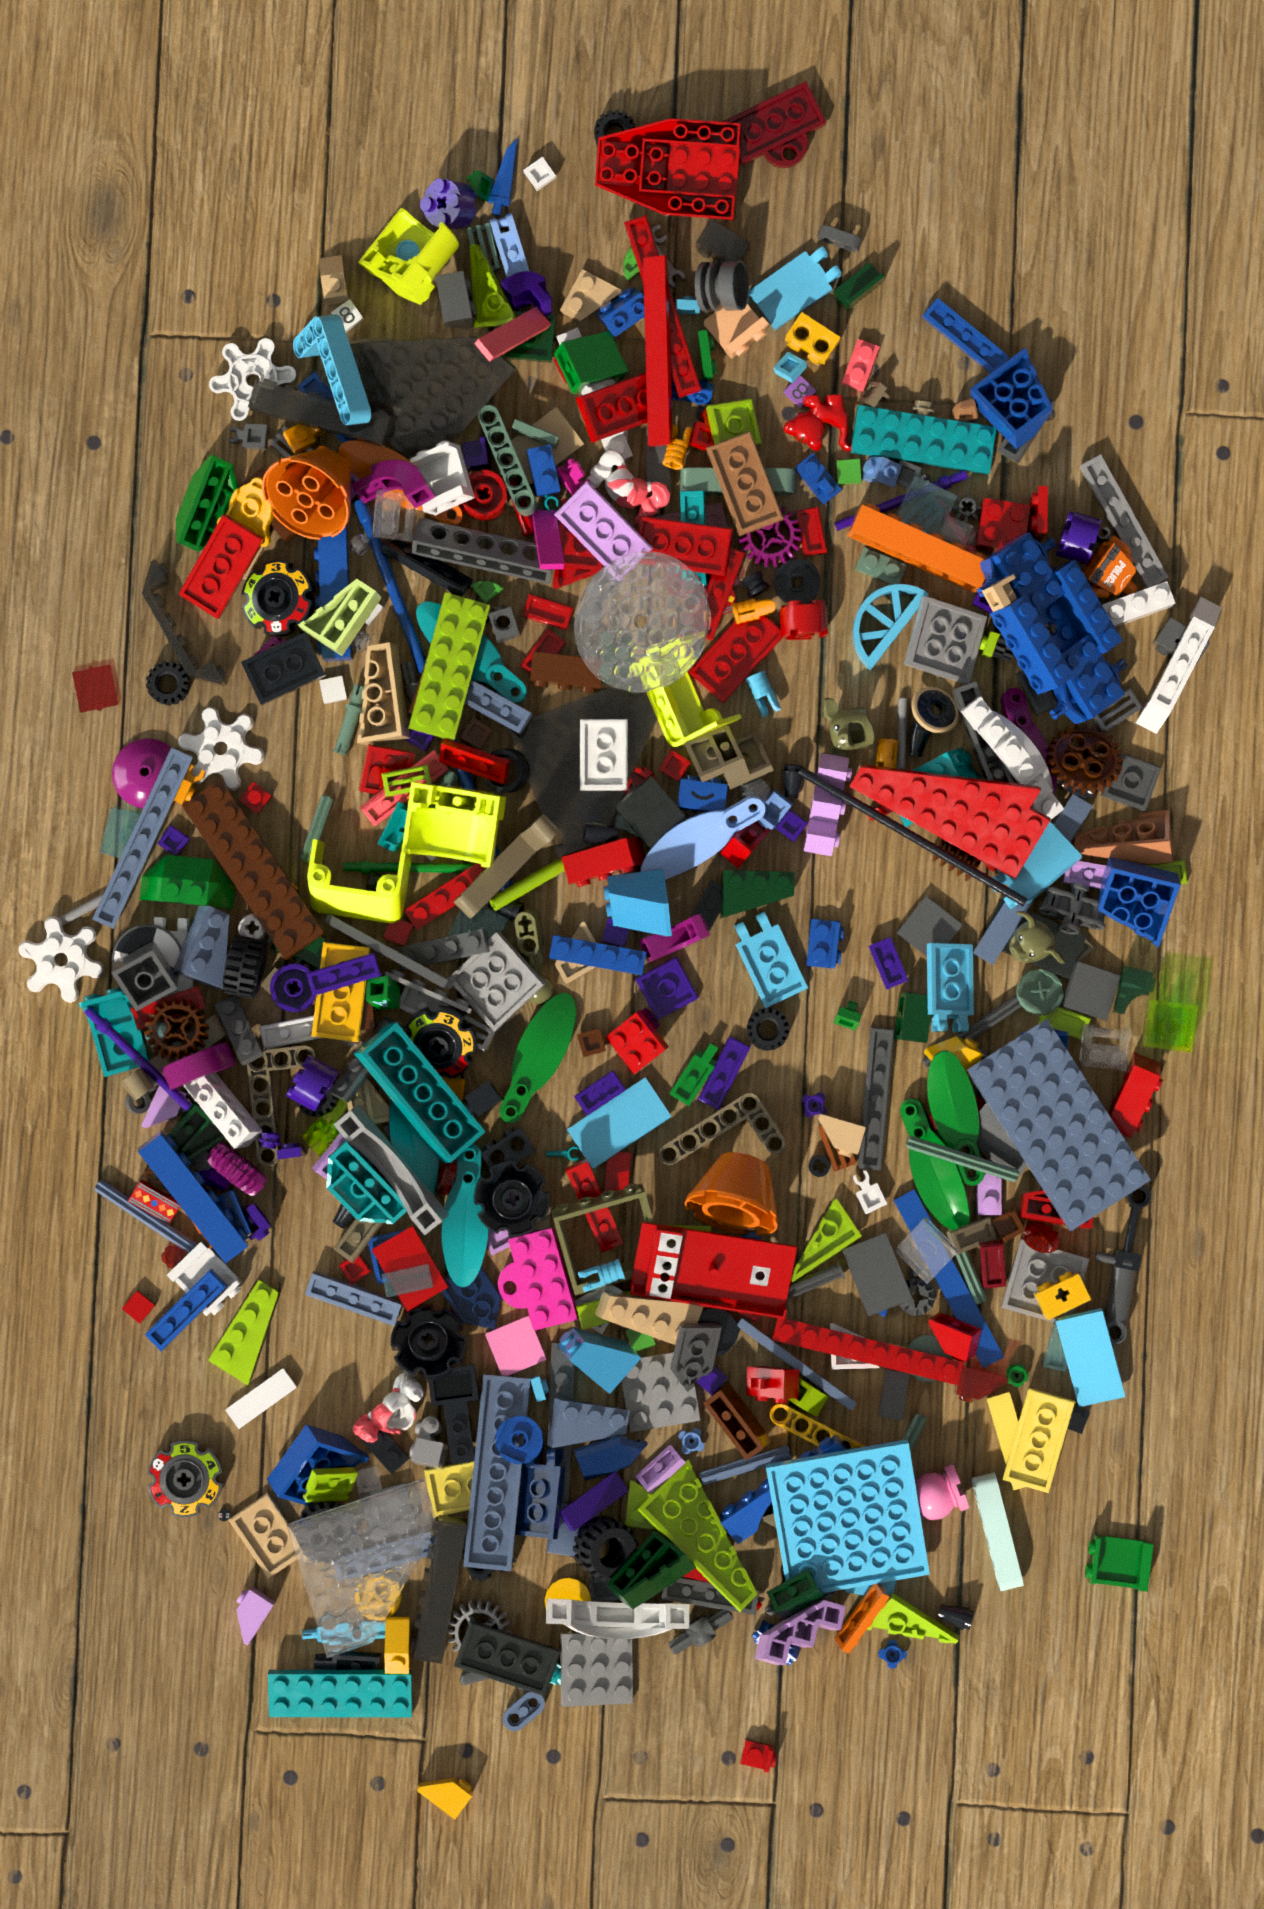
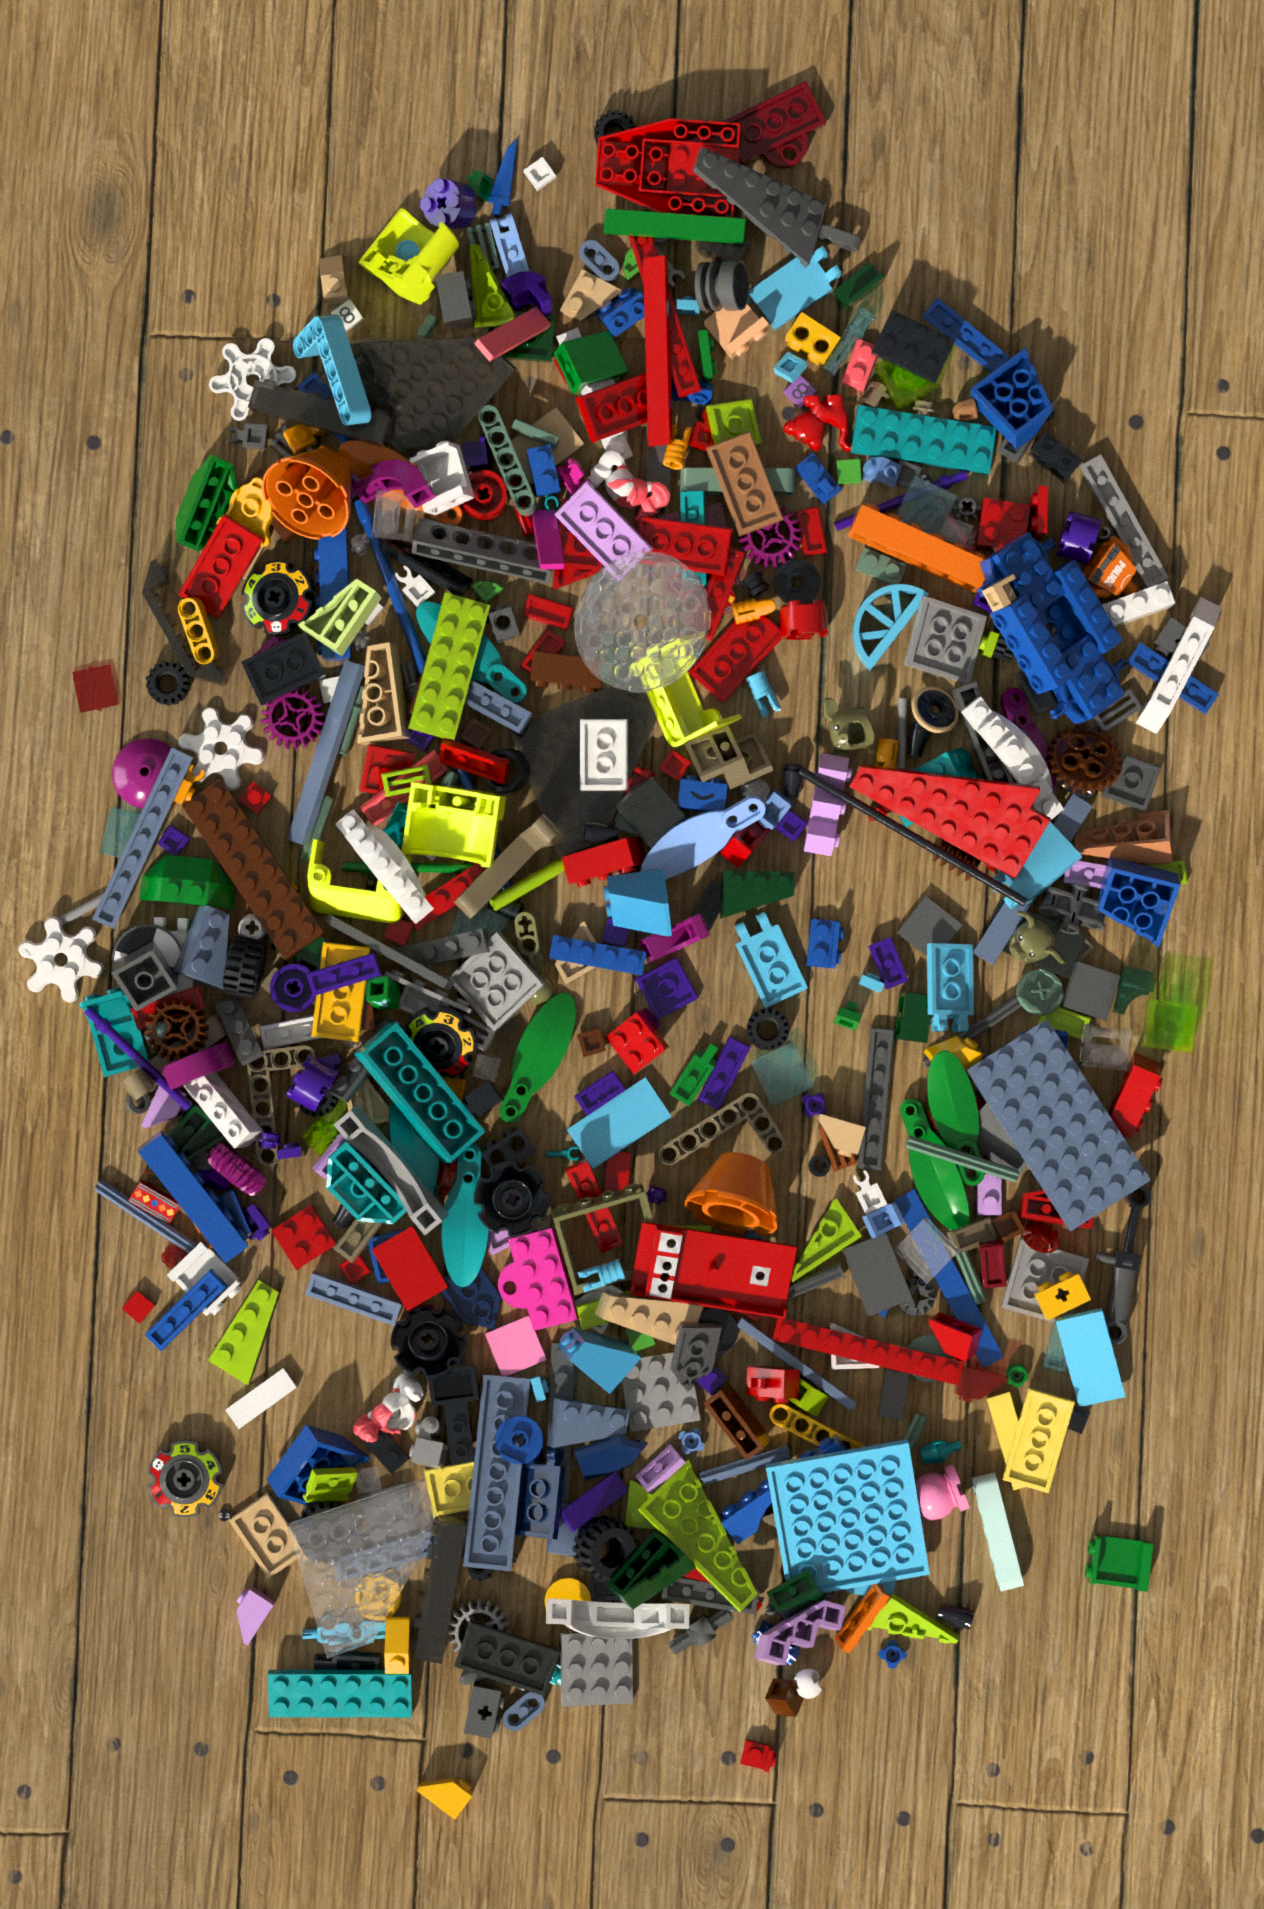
(189, 622): none -> yellow beam
(303, 713): none -> magenta gear
(303, 1237): none -> red plate
(326, 753): none -> sand blue tile
(333, 1060): none -> dark purple plate
(386, 863): none -> white piece
(407, 1280): clear light blue tile -> none
(417, 588): none -> white plate
(427, 327): none -> sand green tile
(482, 1725): none -> dark grey brick
(486, 1067): none -> clear plate
(599, 261): none -> sand blue plate
(656, 1194): none -> dark purple plate
(674, 226): none -> green tile
(771, 205): none -> dark grey wing
(782, 1073): none -> clear light blue piece
(784, 1697): none -> reddish brown panel
(808, 1683): none -> white piece
(854, 331): none -> clear light blue pin
(871, 982): none -> medium azure plate
(883, 1219): none -> medium blue bracket
(902, 385): none -> clear neon green brick
(913, 347): none -> black plate
(938, 1451): none -> teal piece
(1055, 457): none -> black brick
(1153, 666): none -> blue plate

